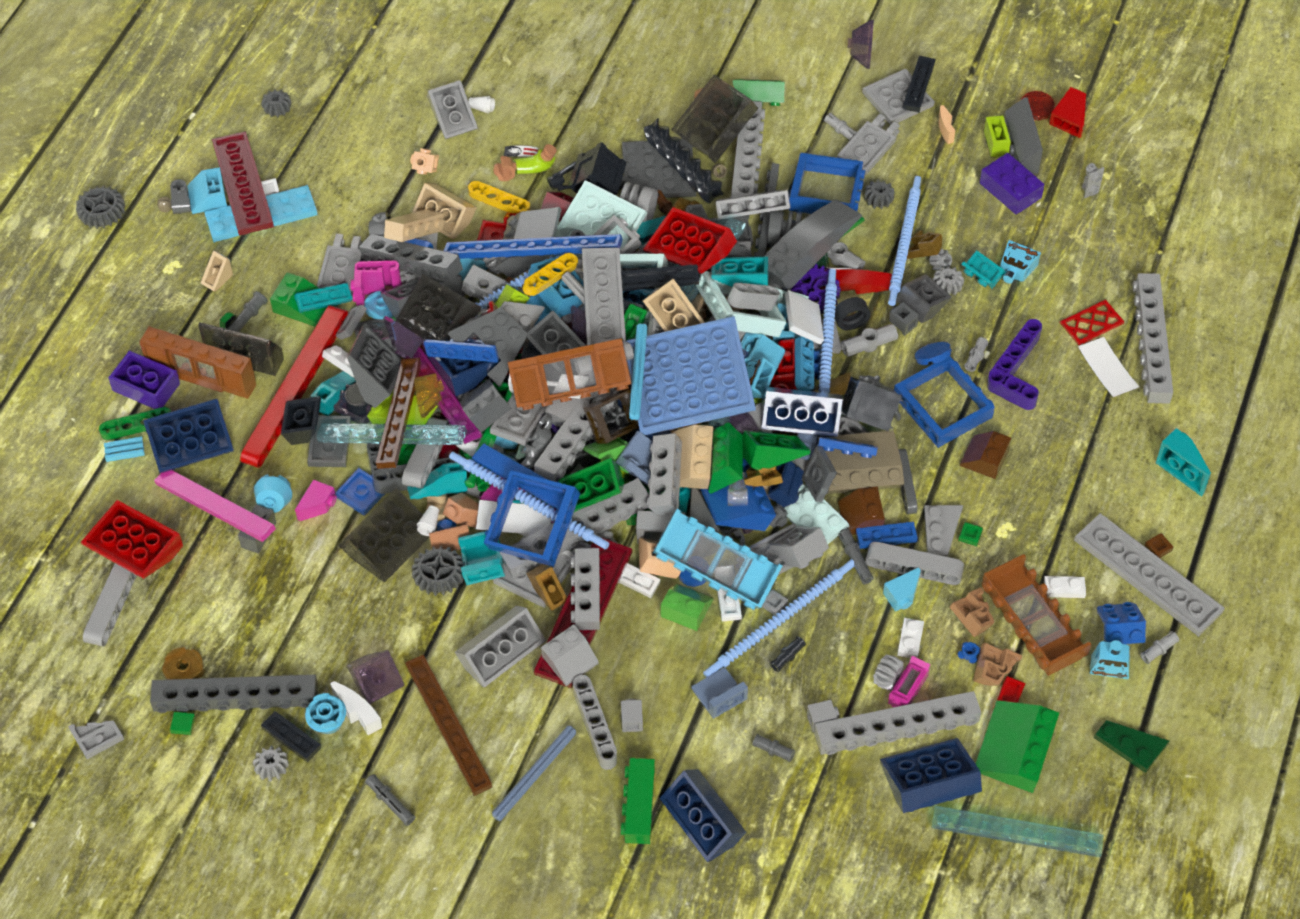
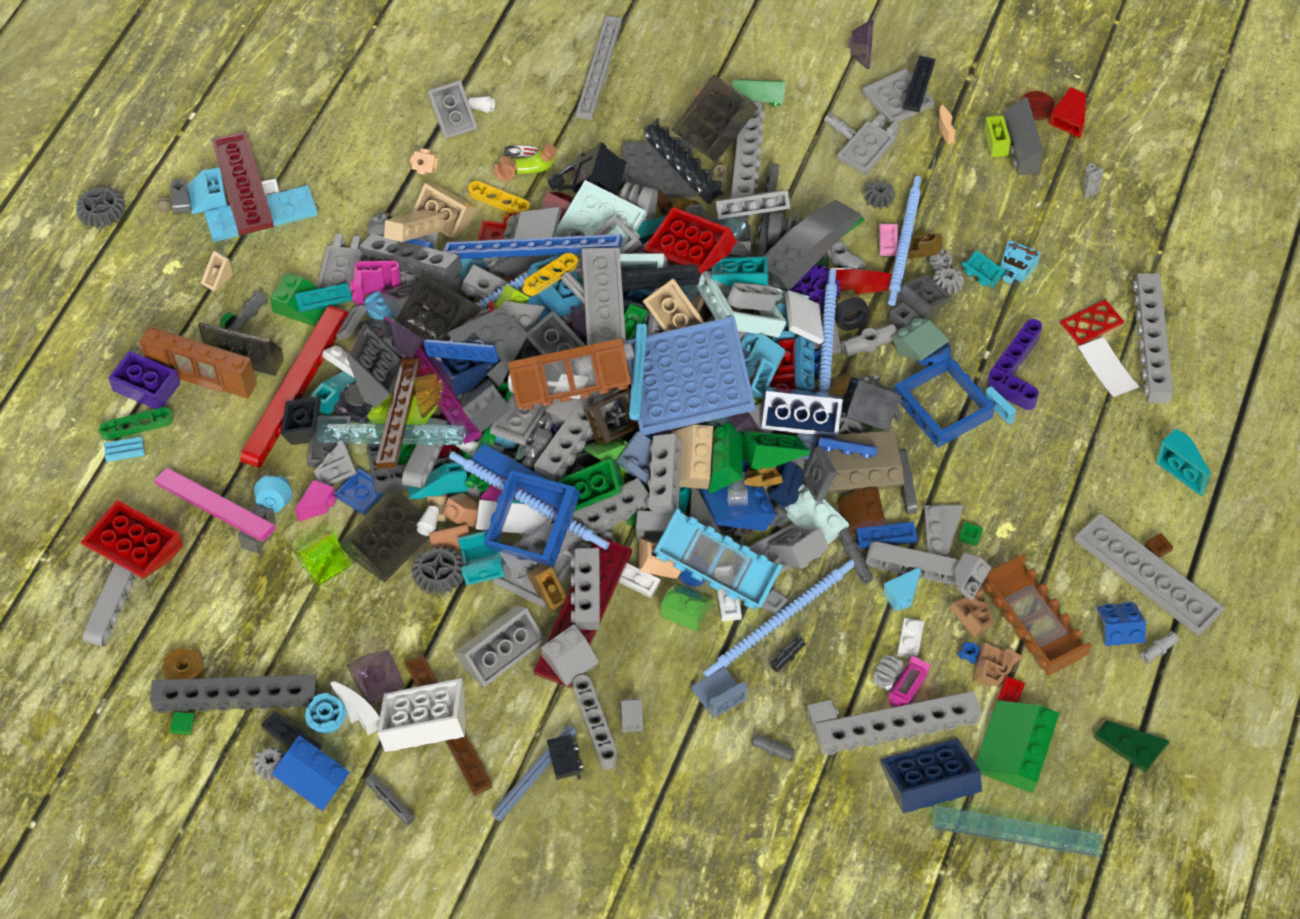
(96, 737): light grey wing -> none
(188, 435): dark blue slope -> none
(276, 103): dark grey gear -> none
(310, 773): none -> blue slope
(322, 557): none -> clear neon green slope
(336, 466): none -> light grey wing
(422, 715): none -> white slope
(445, 524): blue plate -> none
(564, 758): none -> black bracket
(599, 68): none -> light grey tile
(639, 801): green brick -> none
(702, 814): dark blue slope -> none
(826, 165): blue window -> none
(888, 239): none -> bright pink plate
(918, 339): none -> sand green slope
(970, 574): none -> light grey slope
(976, 354): light grey pin -> none
(986, 453): reddish brown slope -> none
(1002, 407): none -> medium azure tile
(1011, 183): dark purple brick -> none
(1065, 587): white plate -> none
(1111, 660): medium azure torso -> none

